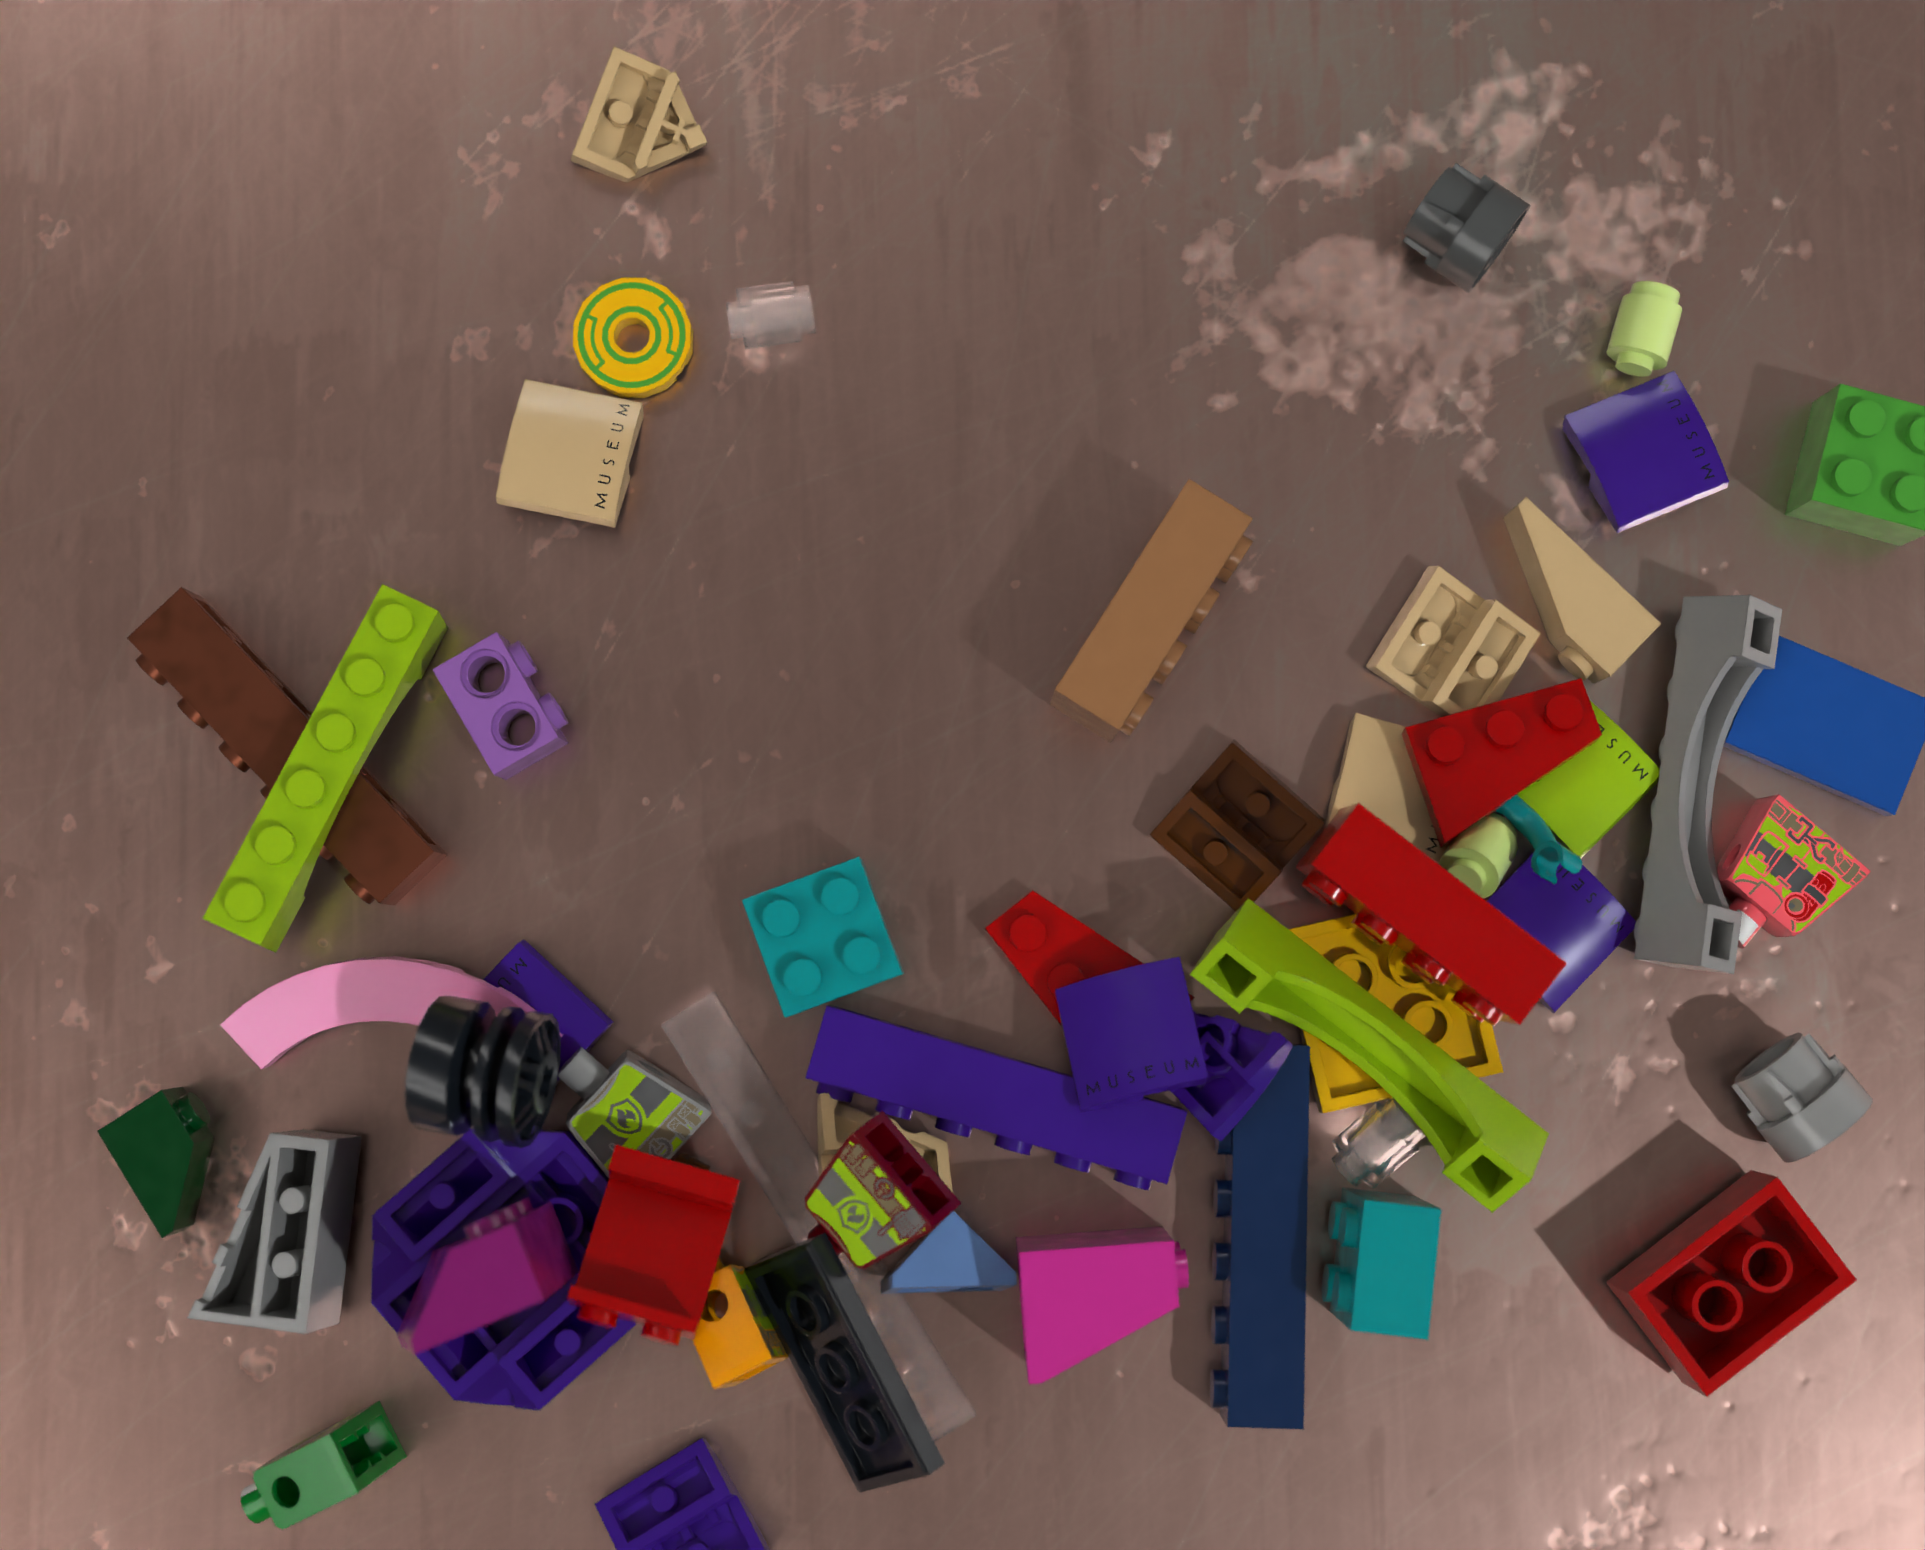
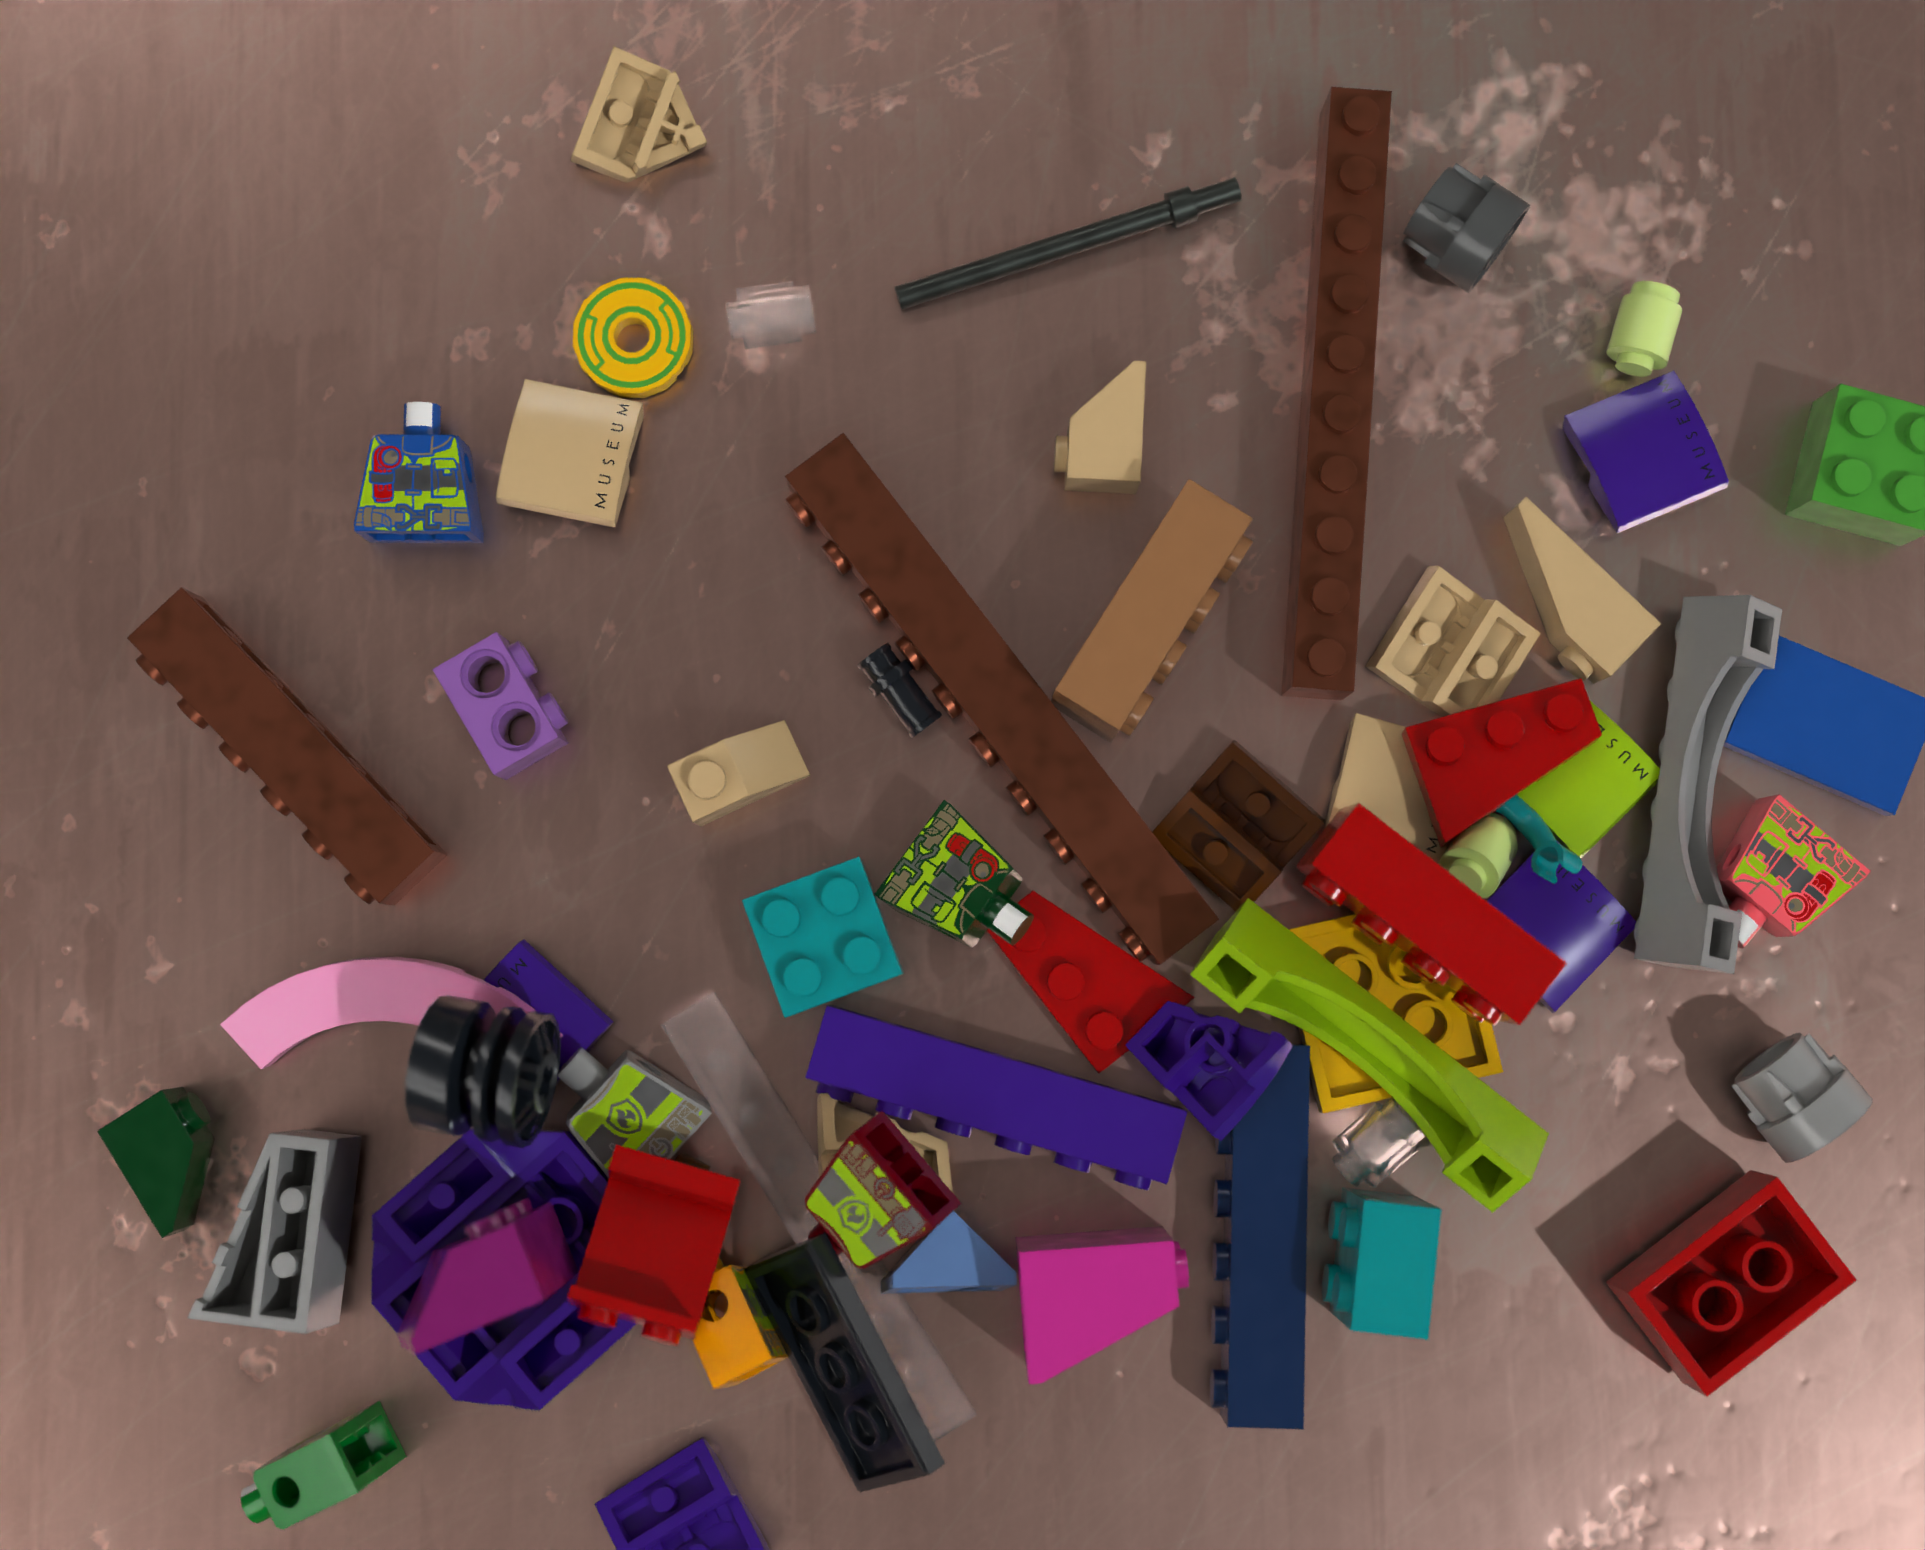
(287, 836): lime arch -> none
(419, 485): none -> torso
(737, 772): none -> tan slope
(899, 689): none -> black pin
(956, 883): none -> torso
(999, 700): none -> copper brick
(1106, 437): none -> tan slope
(1130, 1034): dark purple slope -> none
(1177, 208): none -> pearl dark grey bar
(1337, 395): none -> copper brick

